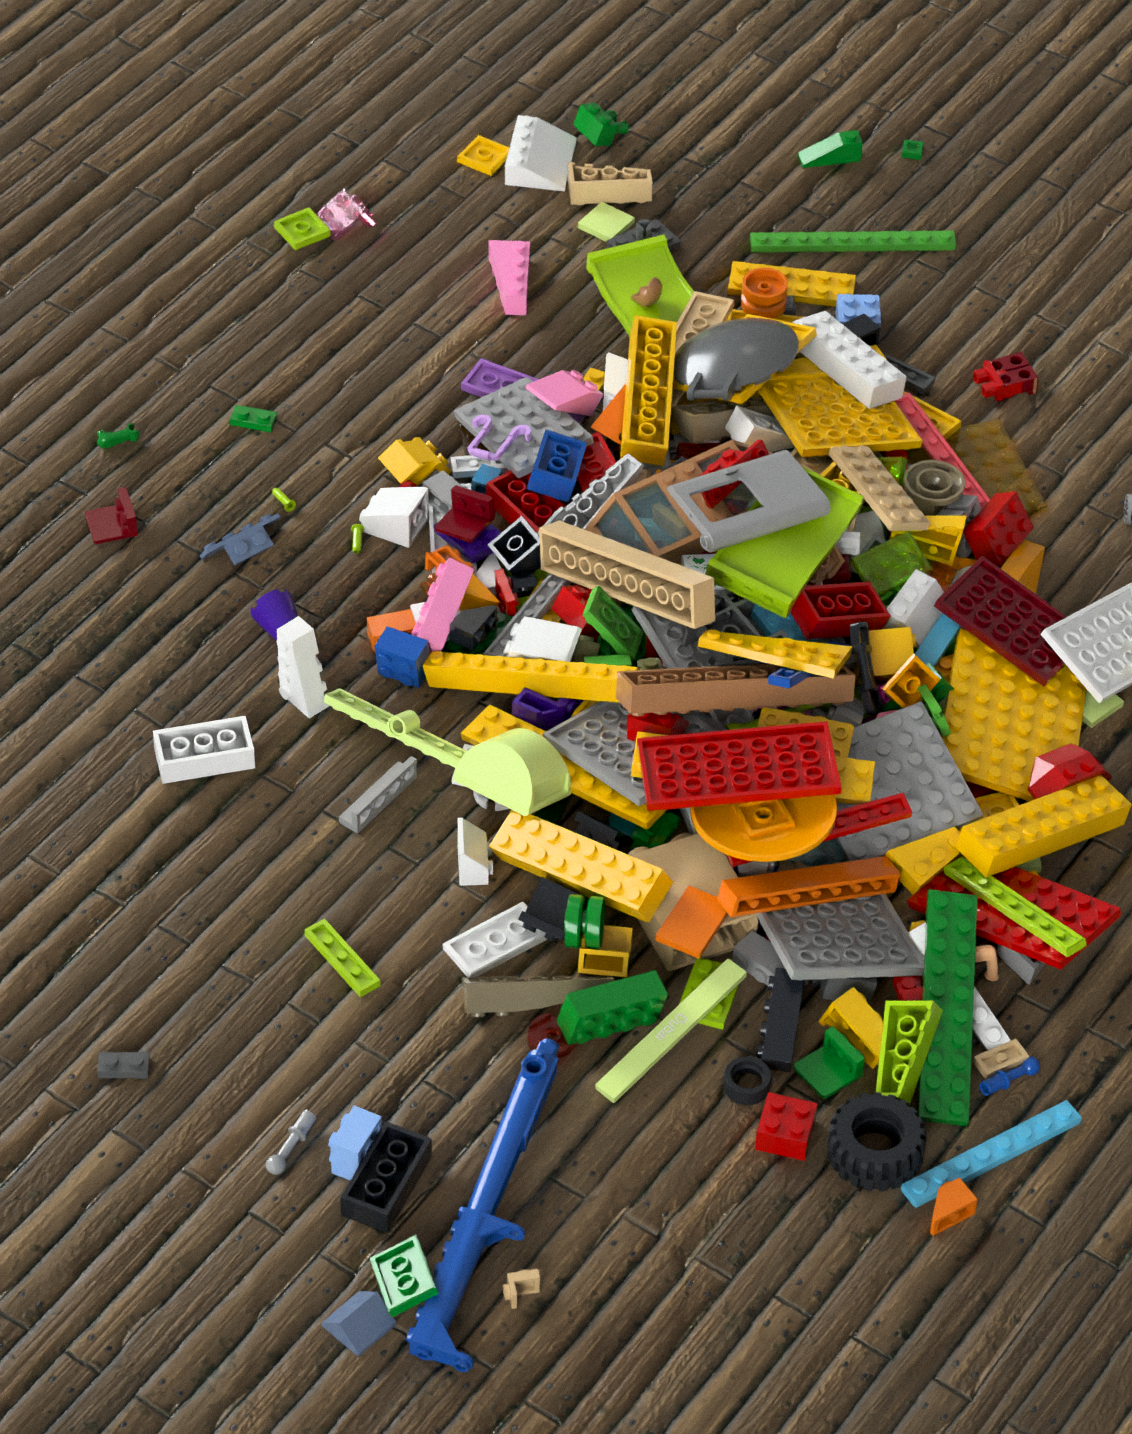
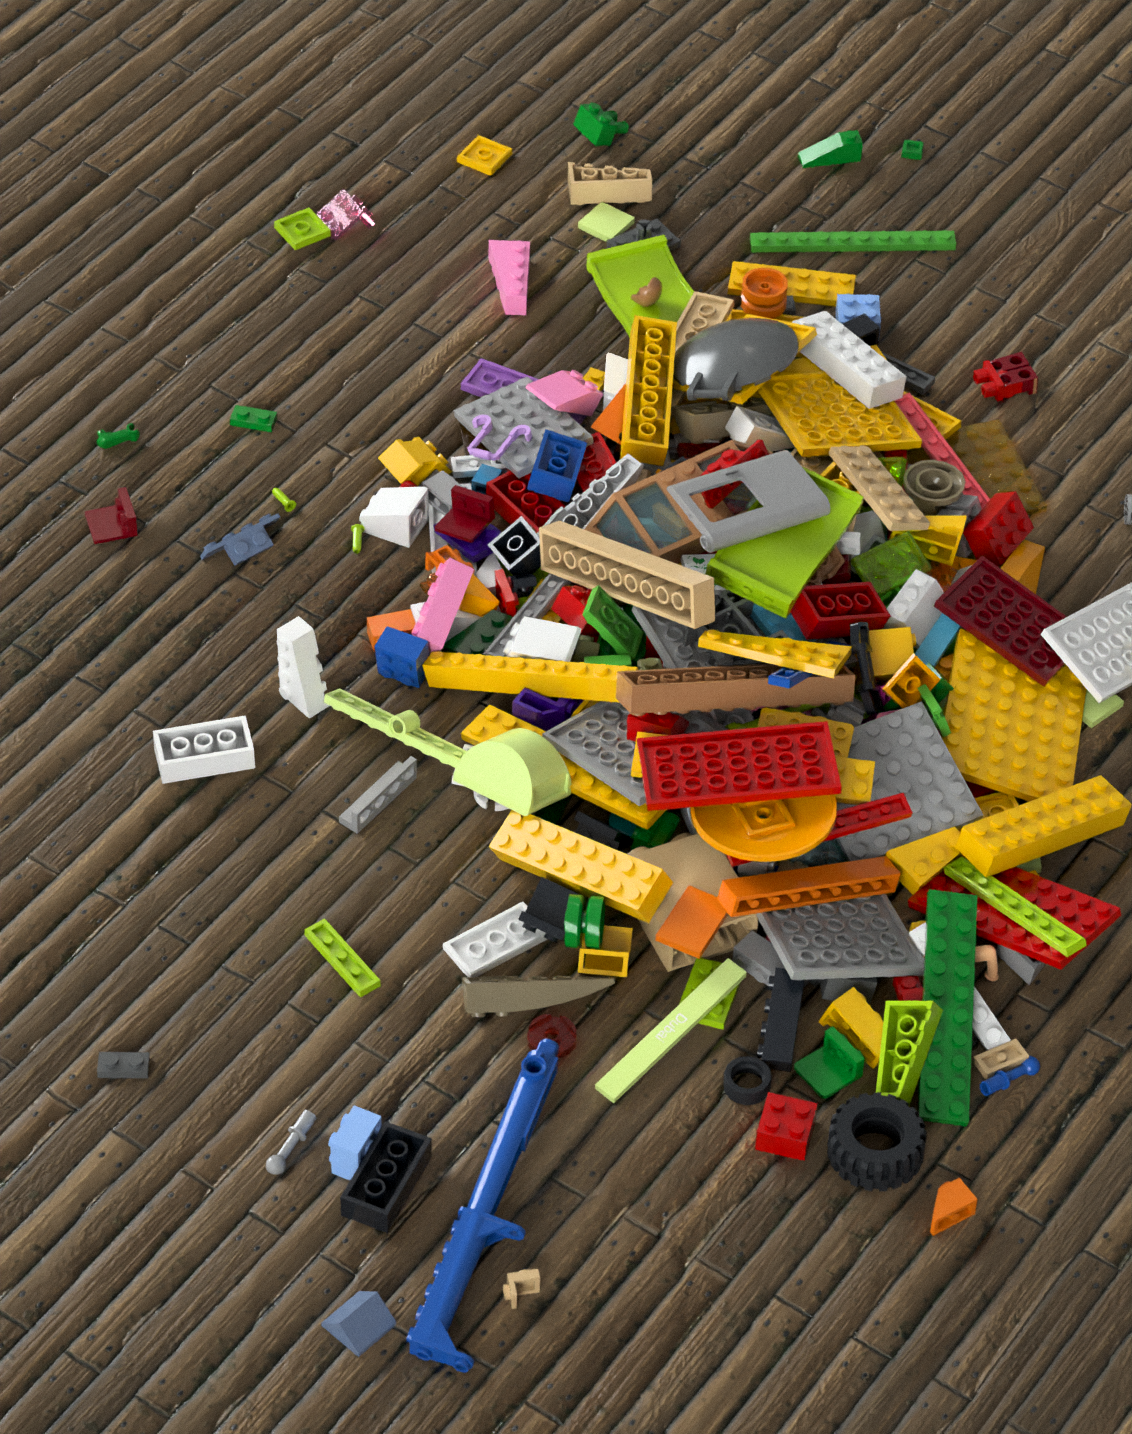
(274, 611): dark purple cone -> none
(404, 1276): tile -> none
(473, 625): black slope -> none
(473, 854): white slope -> none
(539, 155): white slope -> none
(612, 1007): green brick -> none
(992, 1152): medium azure plate -> none
(1063, 769): red wedge -> none

